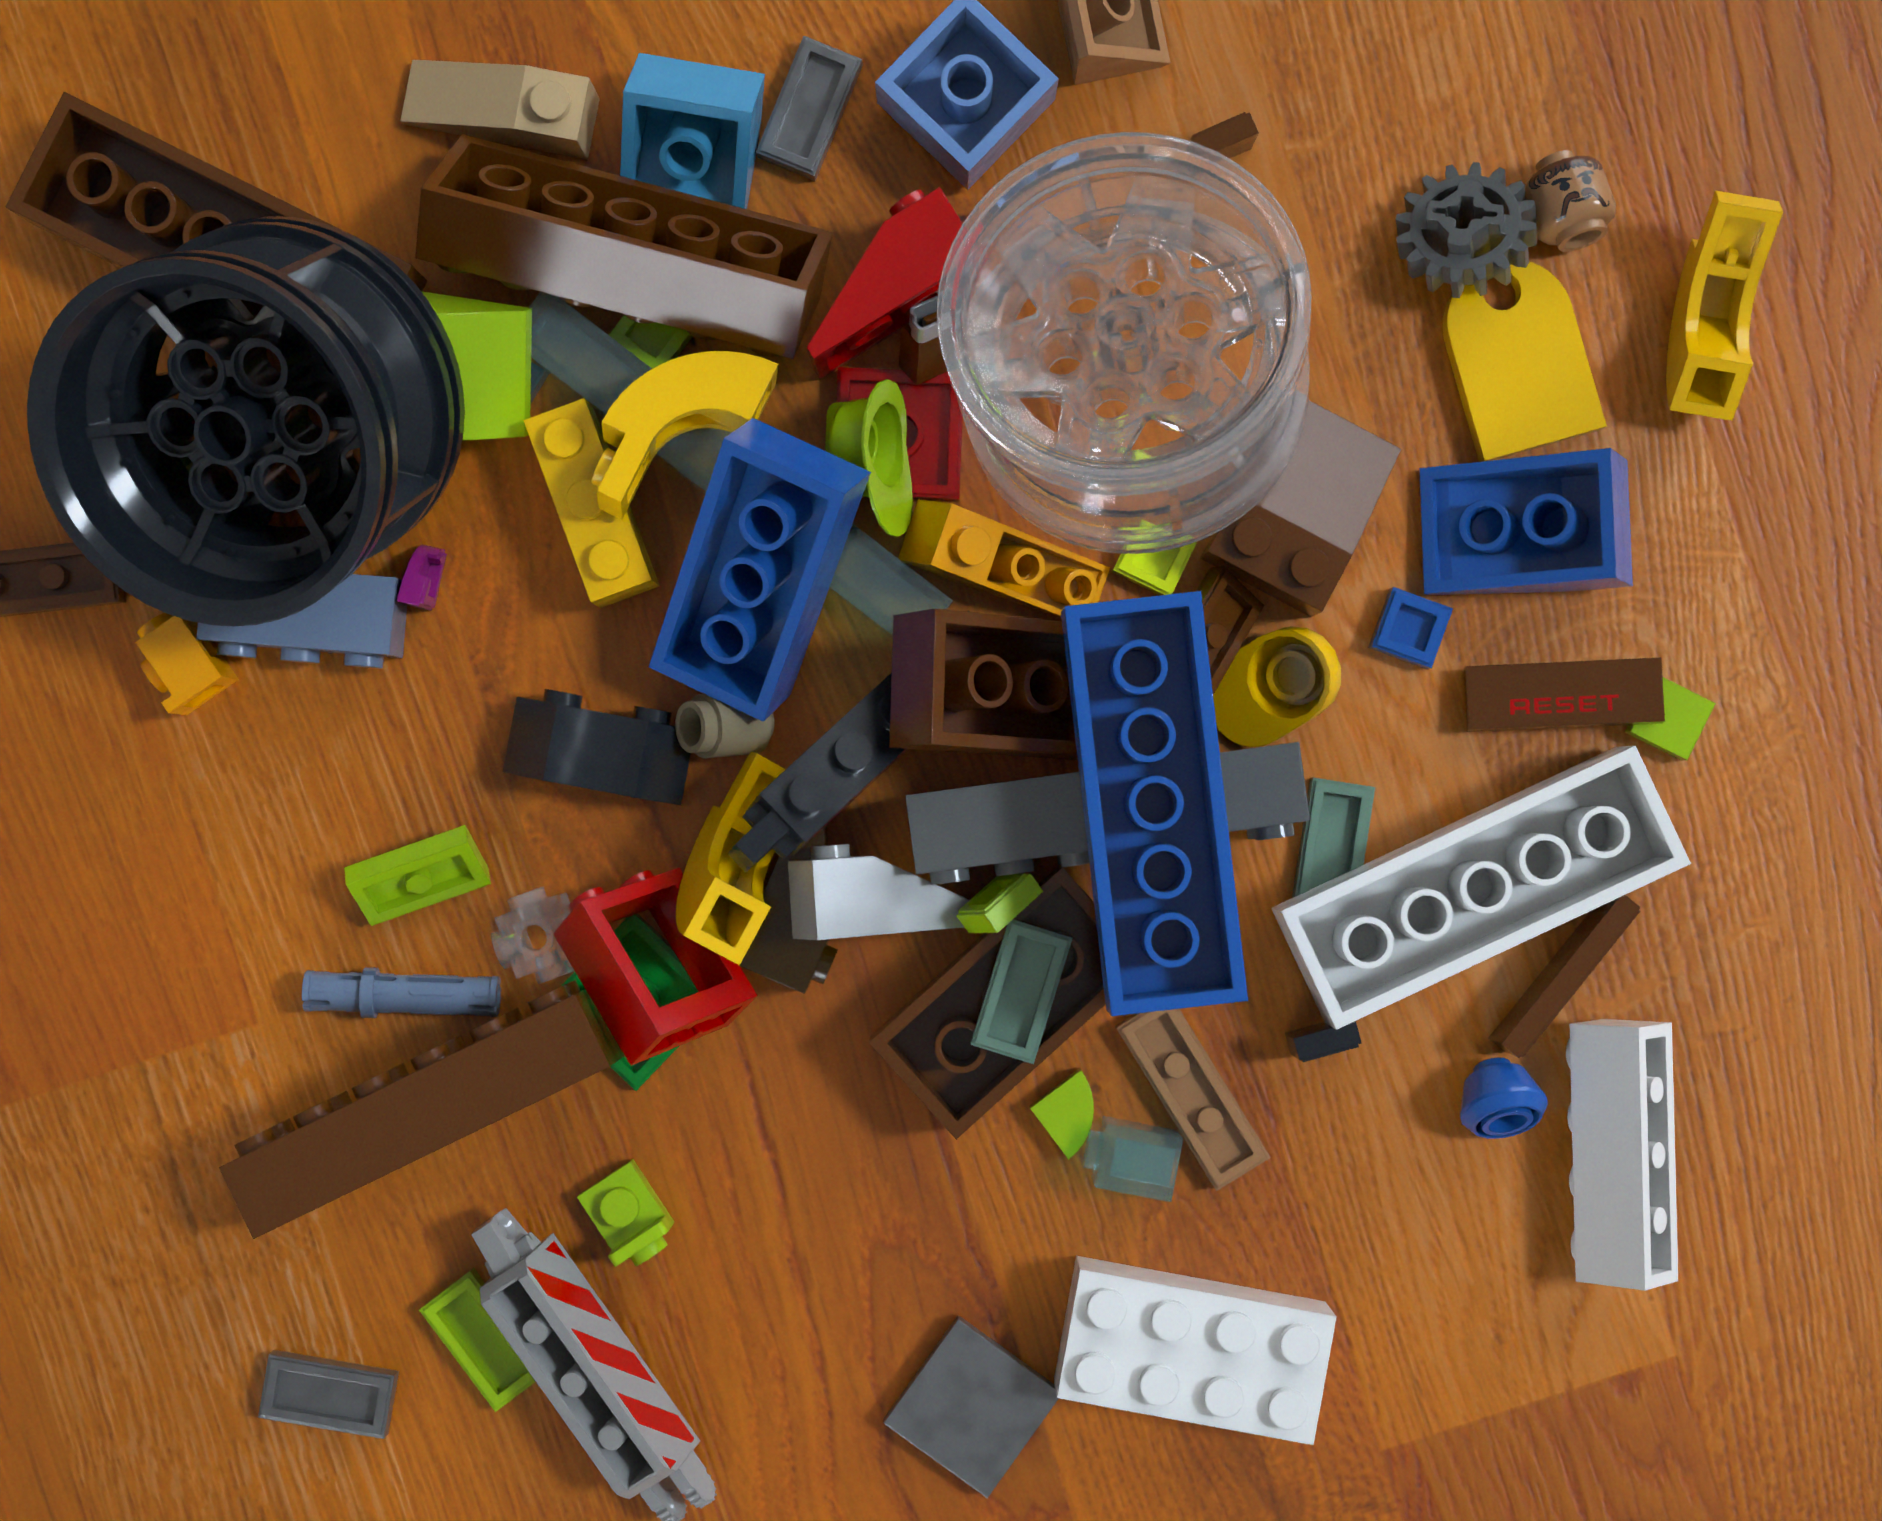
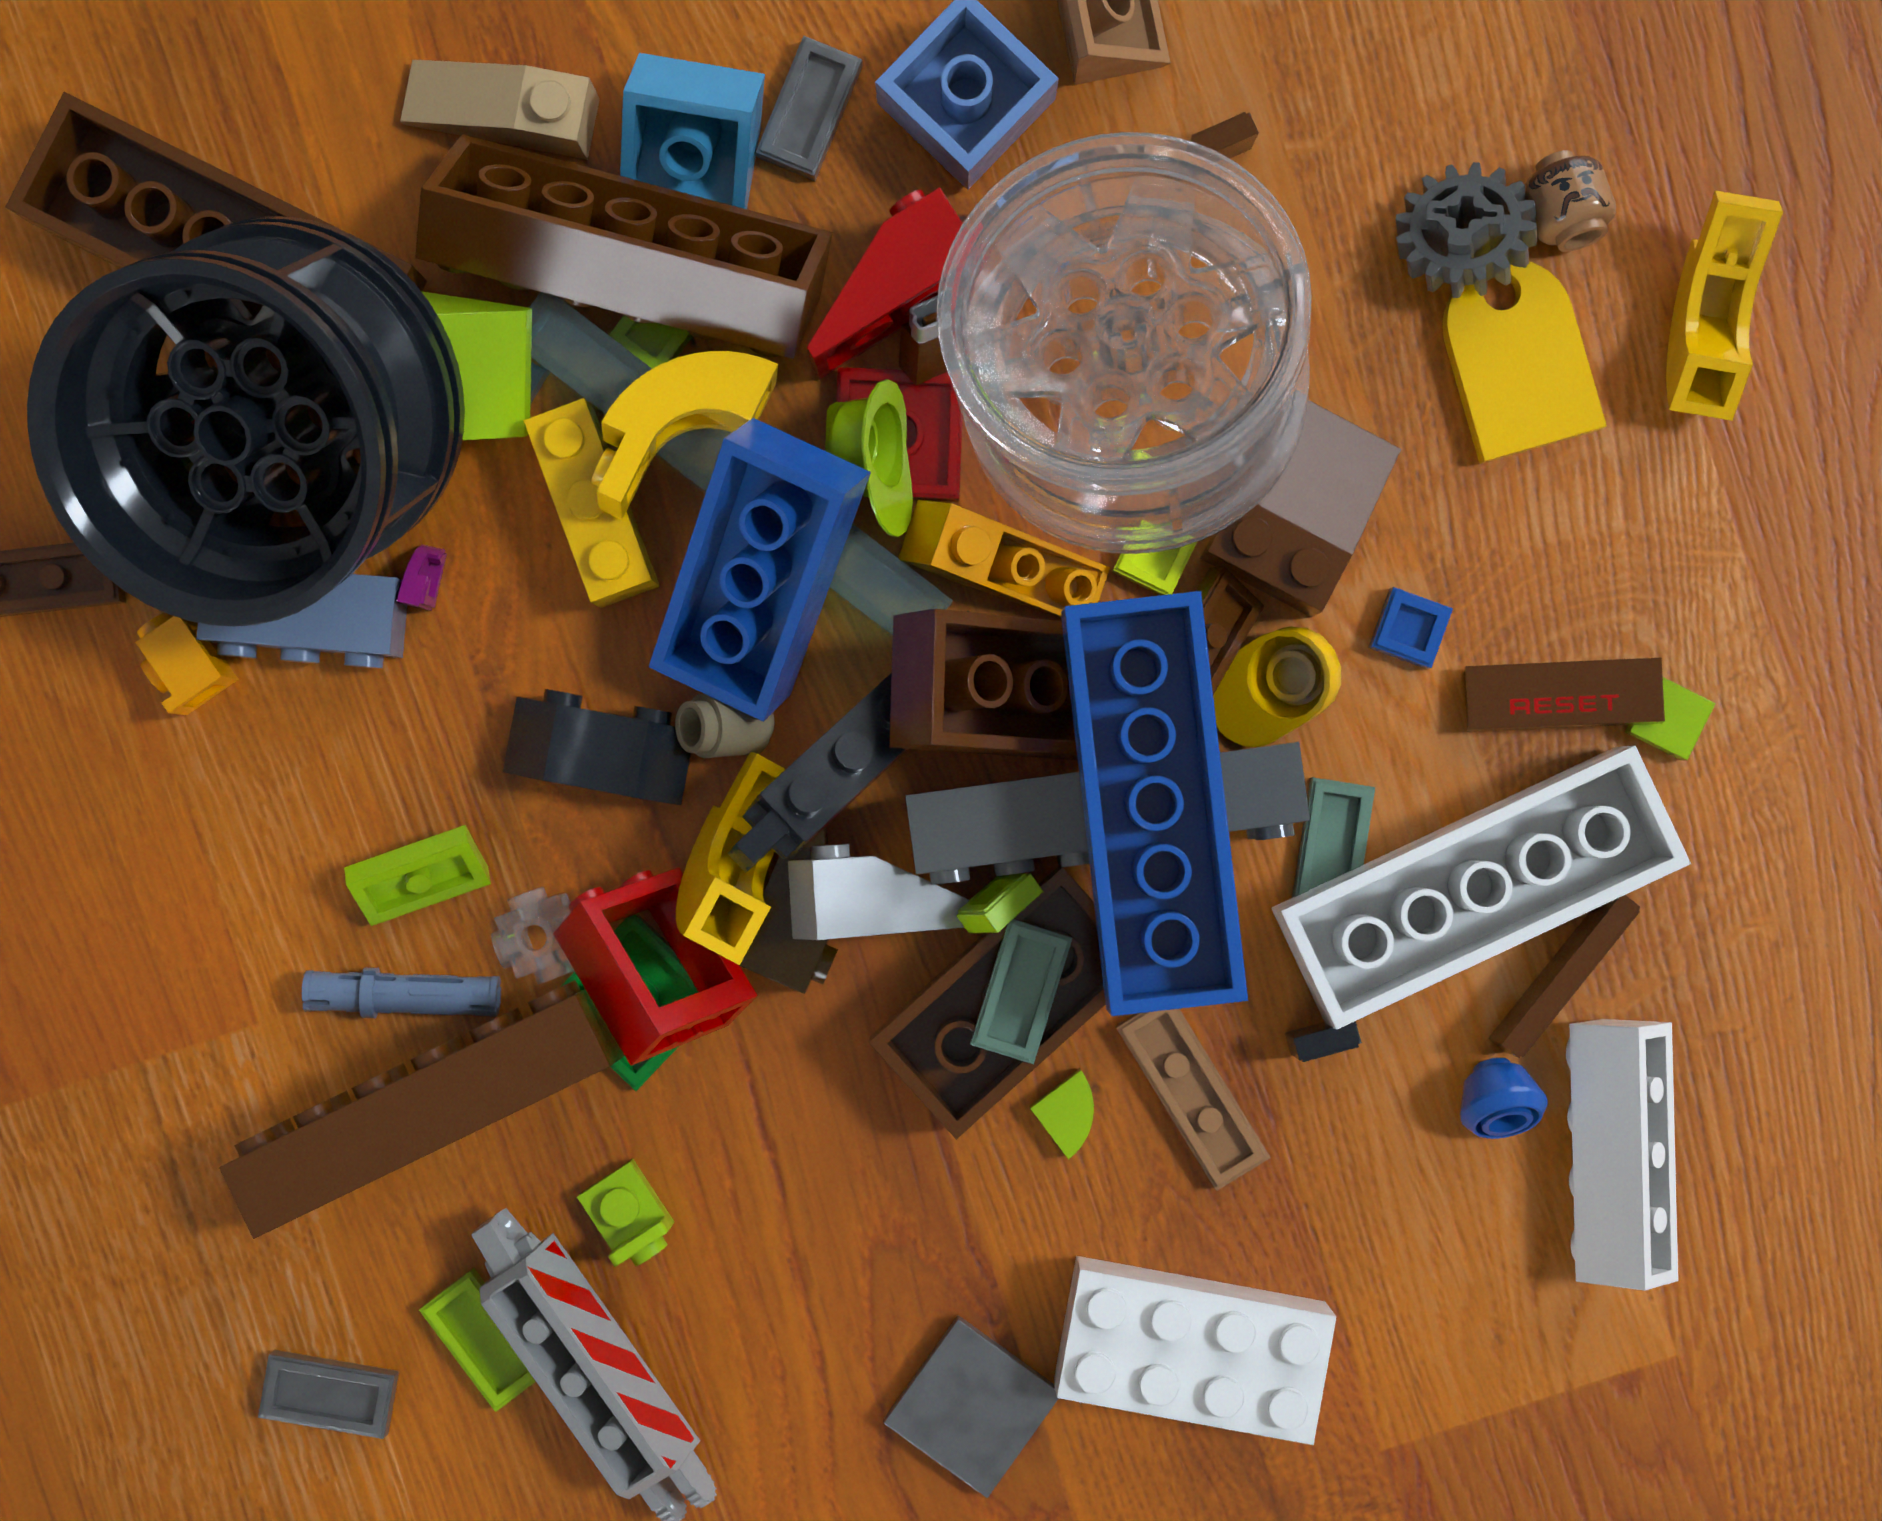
(1133, 1158): clear light blue brick -> none
(1527, 524): blue slope -> none

